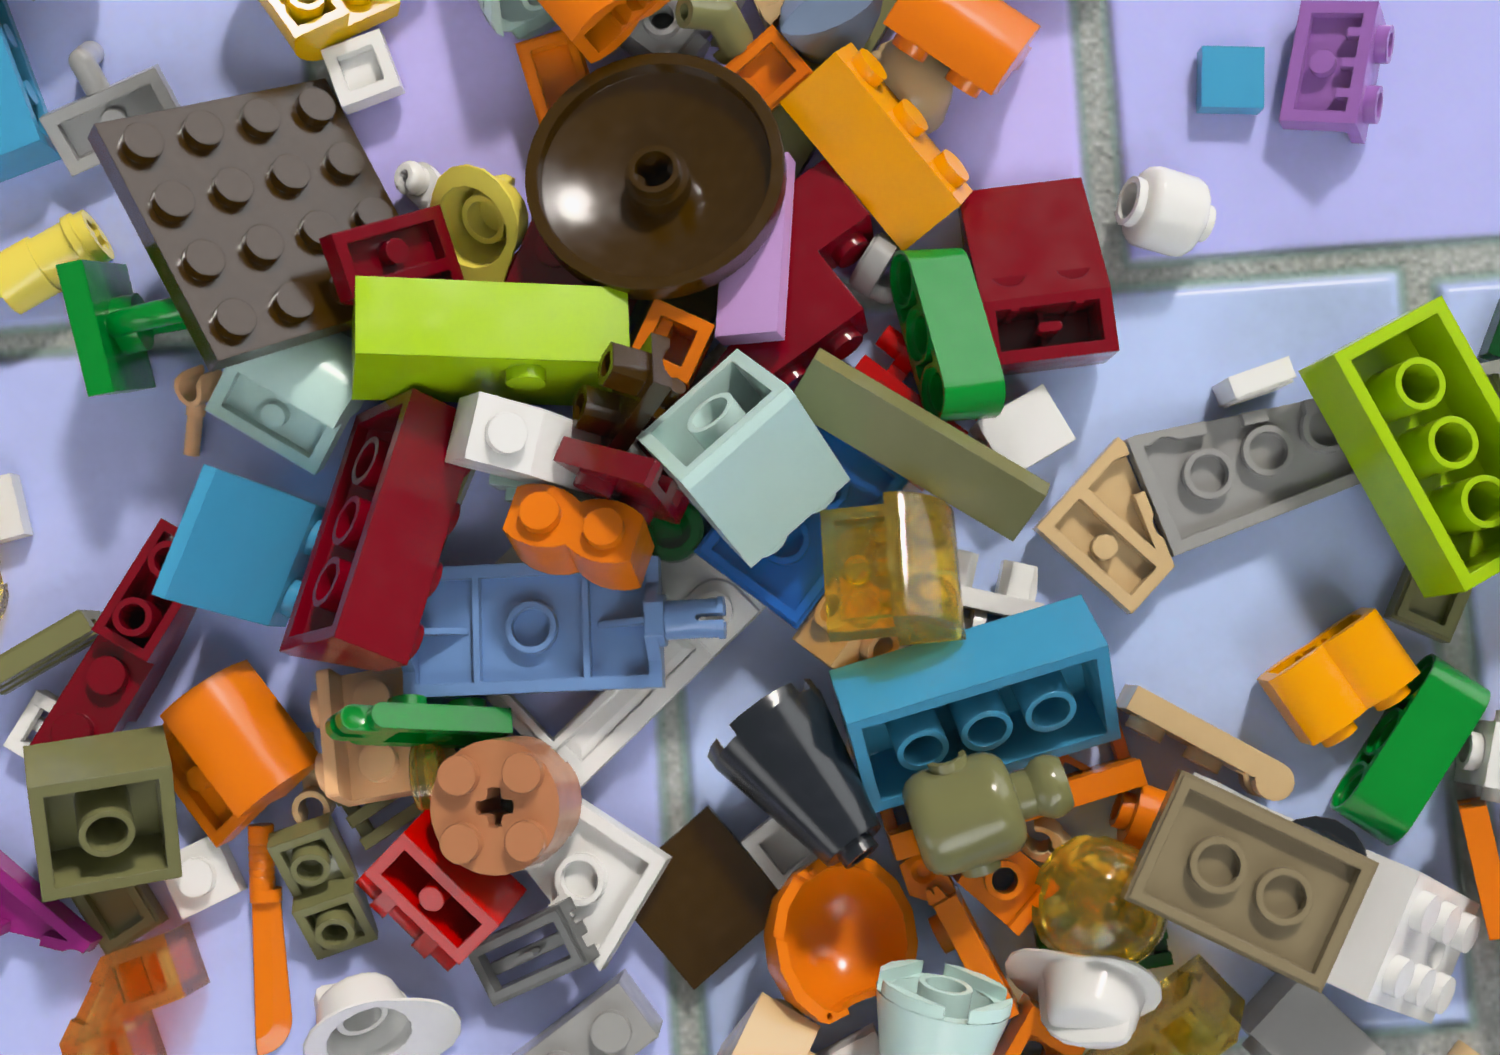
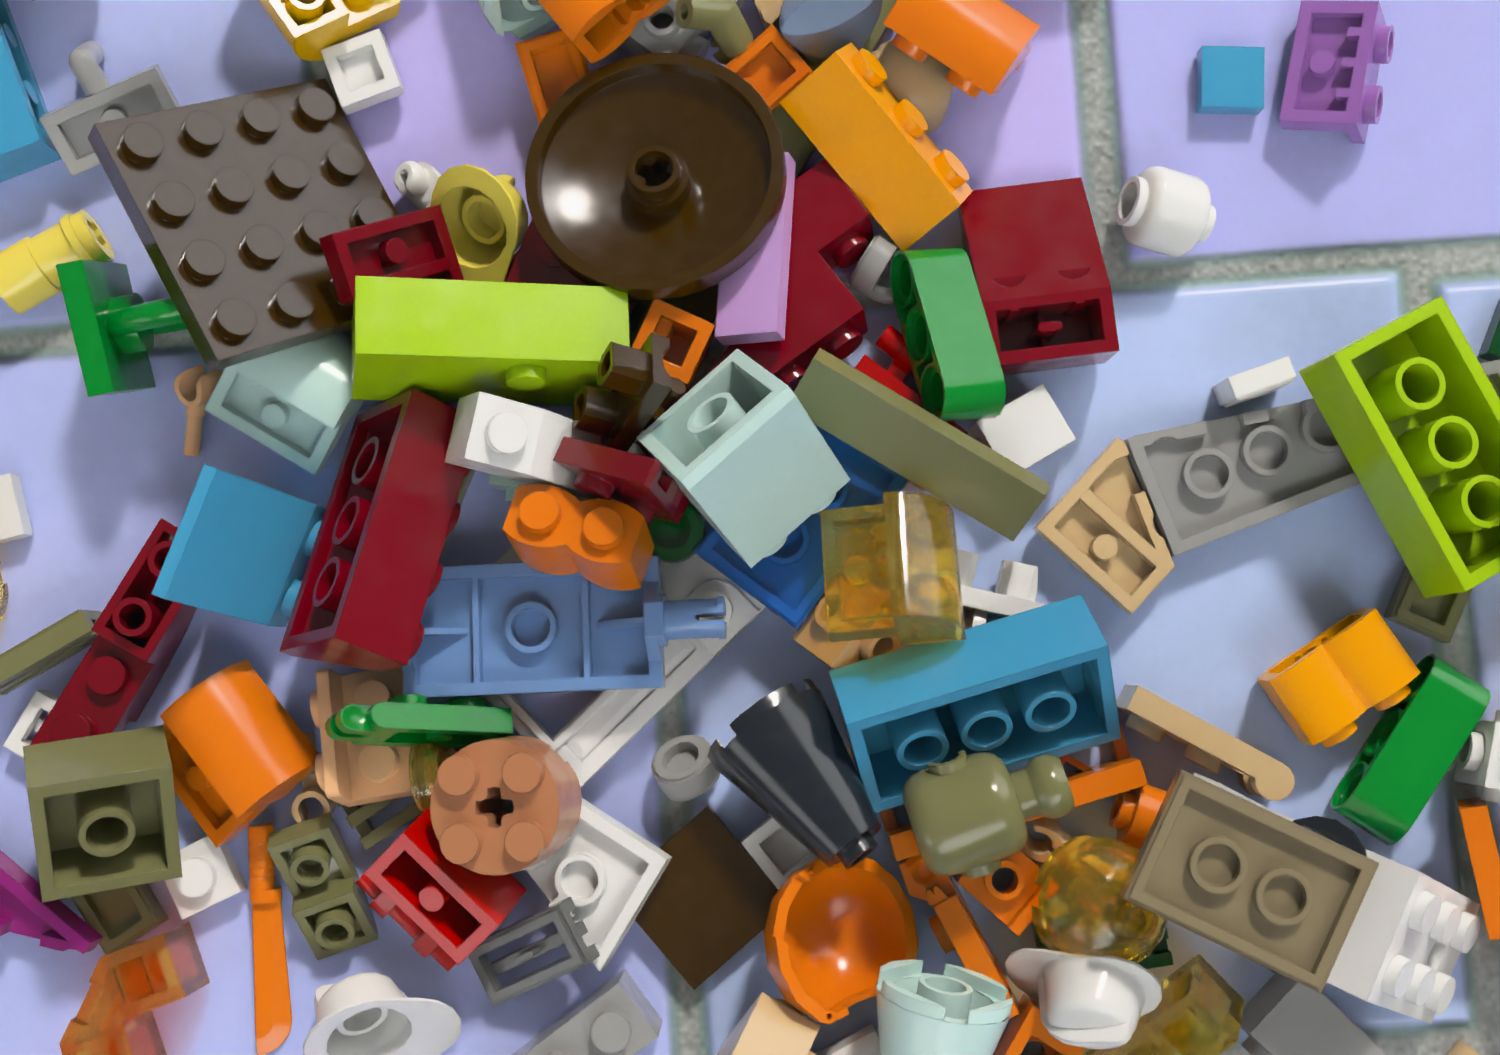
(684, 768): none -> light grey tile

